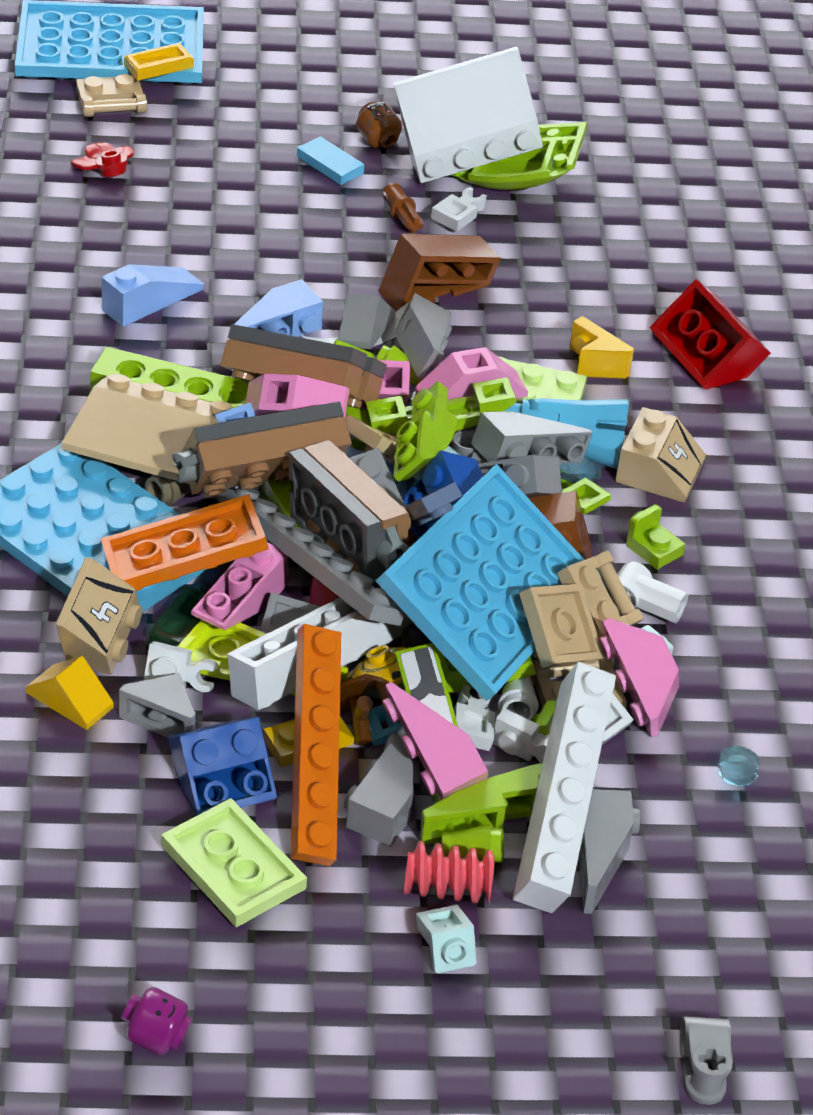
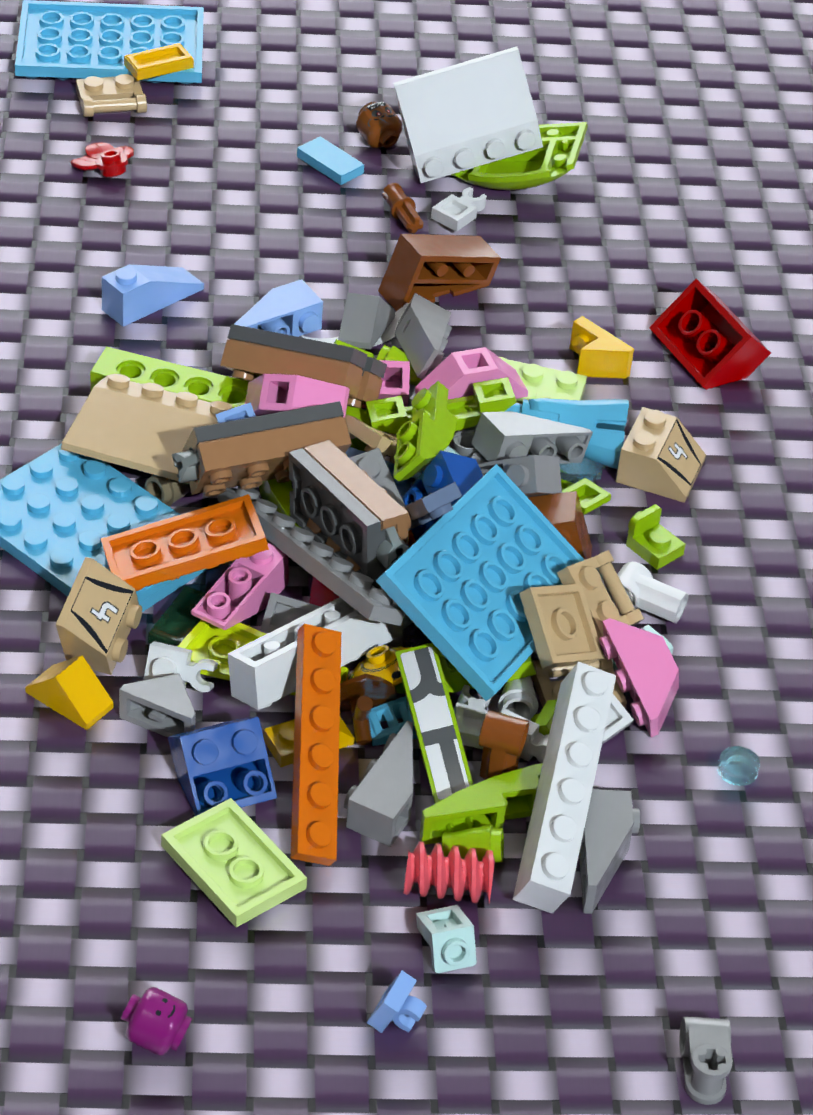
(397, 1005): none -> light blue tile
(442, 747): bright pink slope -> none
(502, 743): none -> dark orange piece

